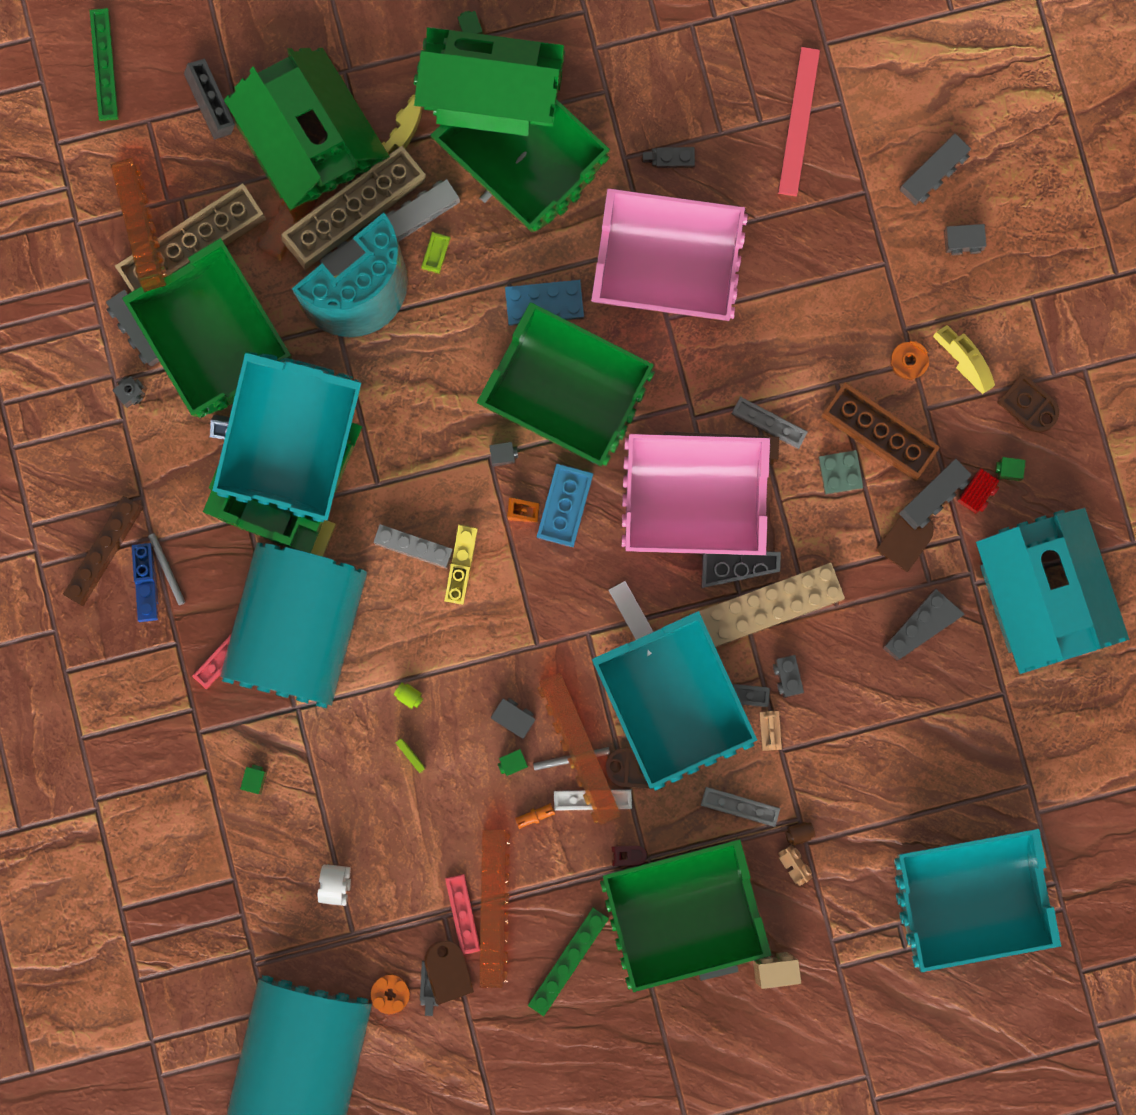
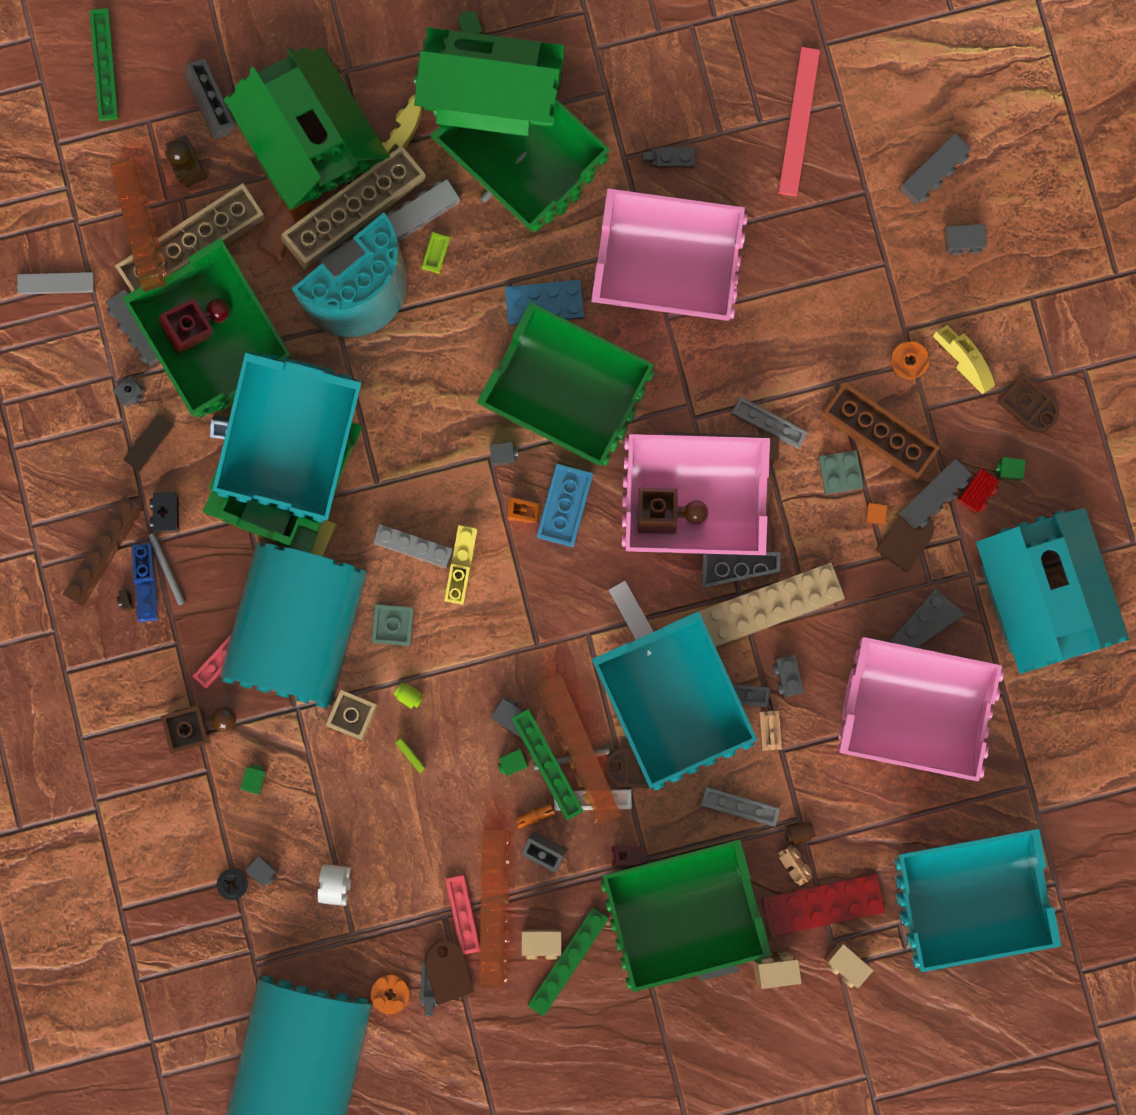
(55, 283): none -> light grey tile
(124, 600): none -> dark brown plate
(148, 442): none -> dark brown tile
(170, 522): none -> black brick
(173, 723): none -> reddish brown brick
(186, 163): none -> dark brown brick
(189, 314): none -> dark red brick
(223, 886): none -> black gear
(262, 871): none -> dark grey brick
(351, 715): none -> tan brick
(392, 625): none -> sand green plate
(541, 943): none -> tan brick
(544, 852): none -> dark grey brick
(547, 764): none -> green plate
(660, 509): none -> reddish brown brick
(823, 905): none -> red plate
(849, 965): none -> tan brick
(876, 513): none -> orange tile
(919, 708): none -> bright pink cylinder

